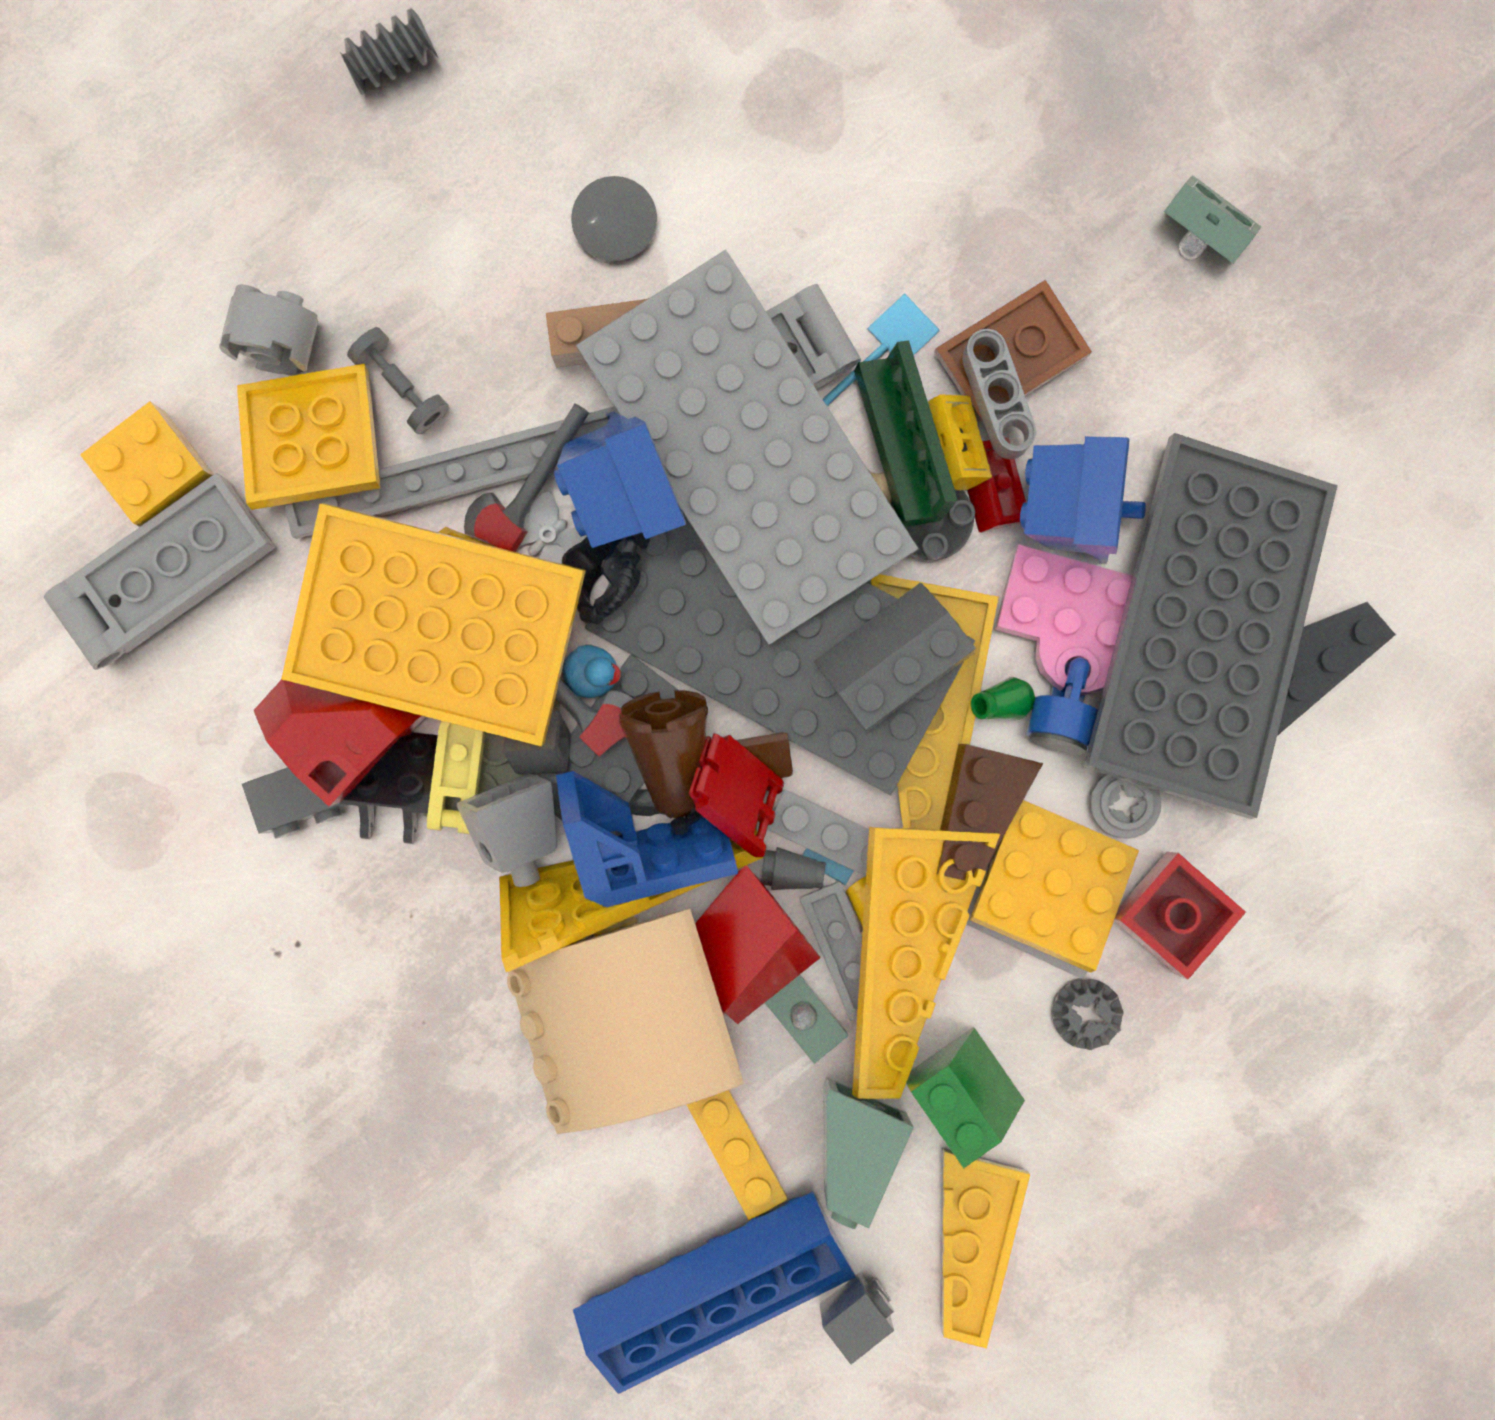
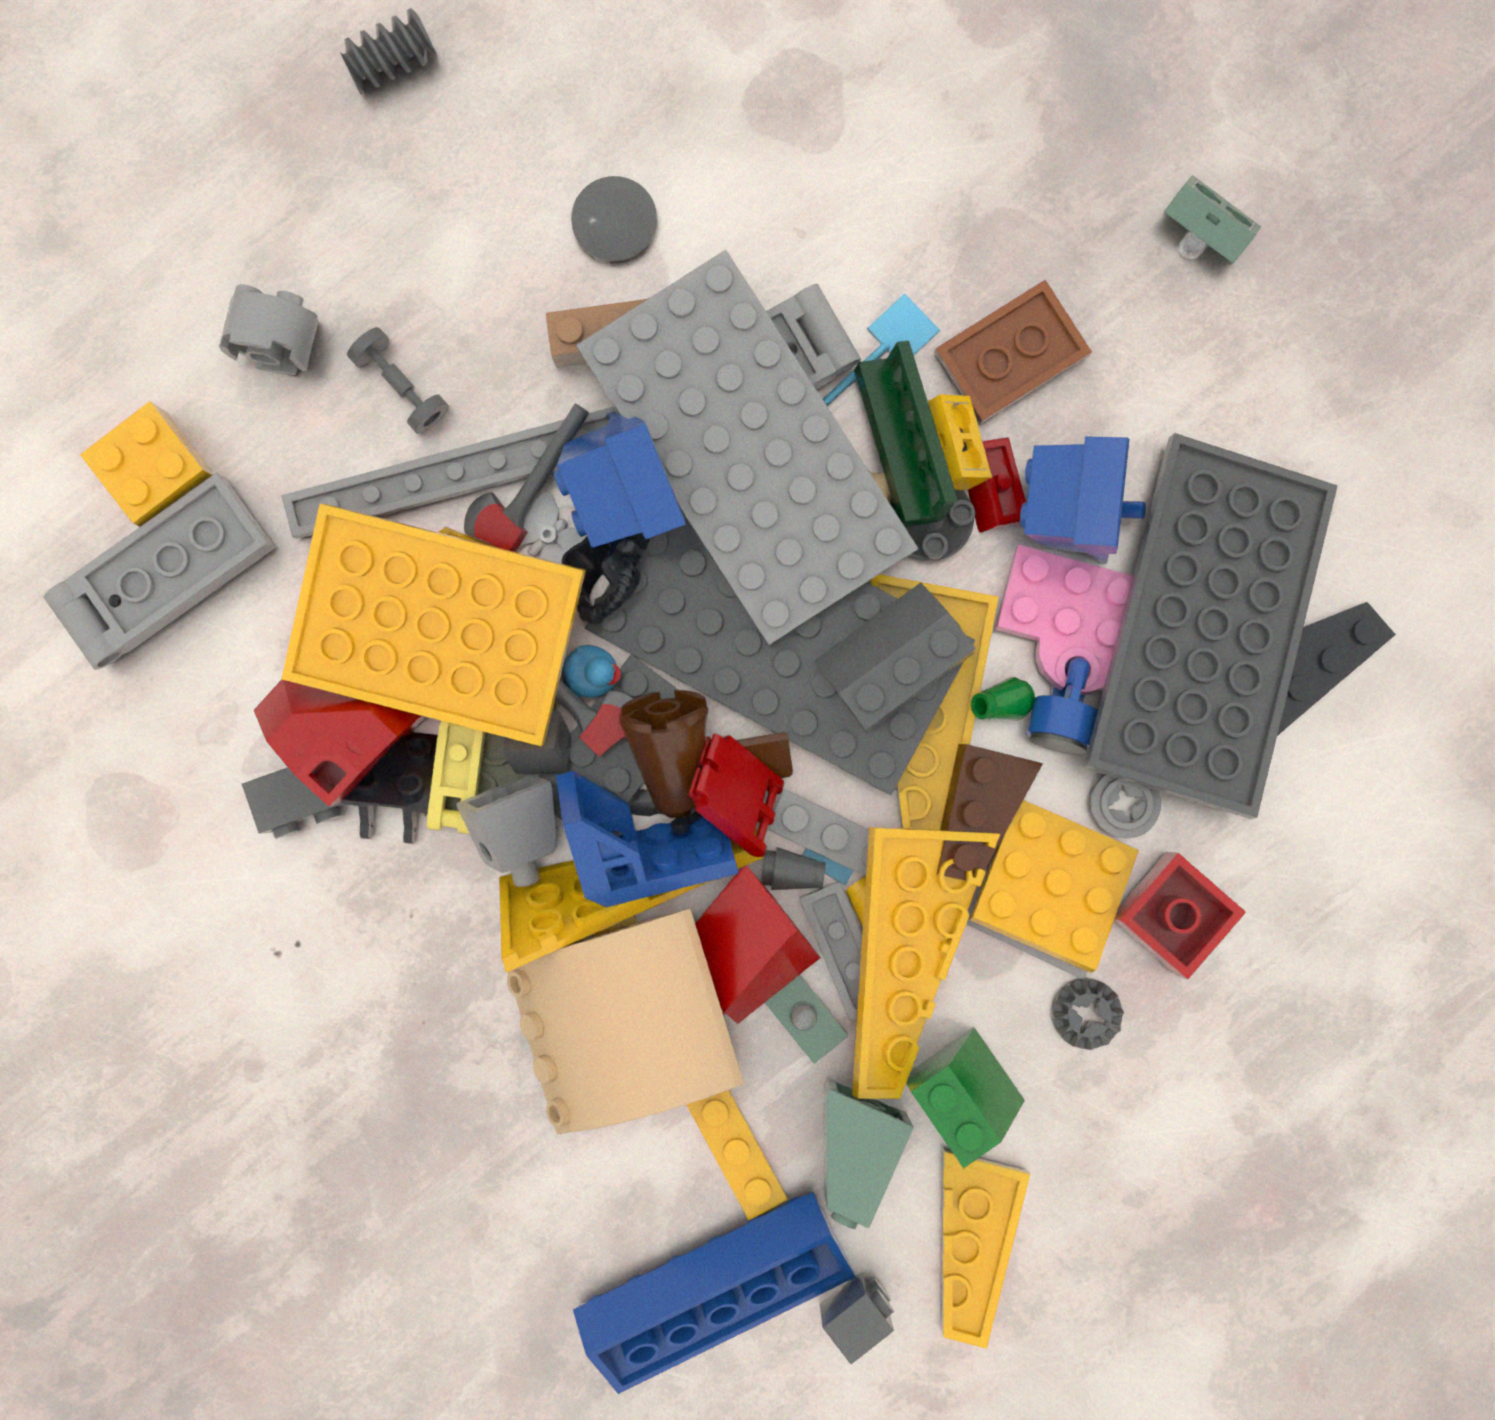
(307, 437): yellow plate -> none
(1001, 373): light grey beam -> none

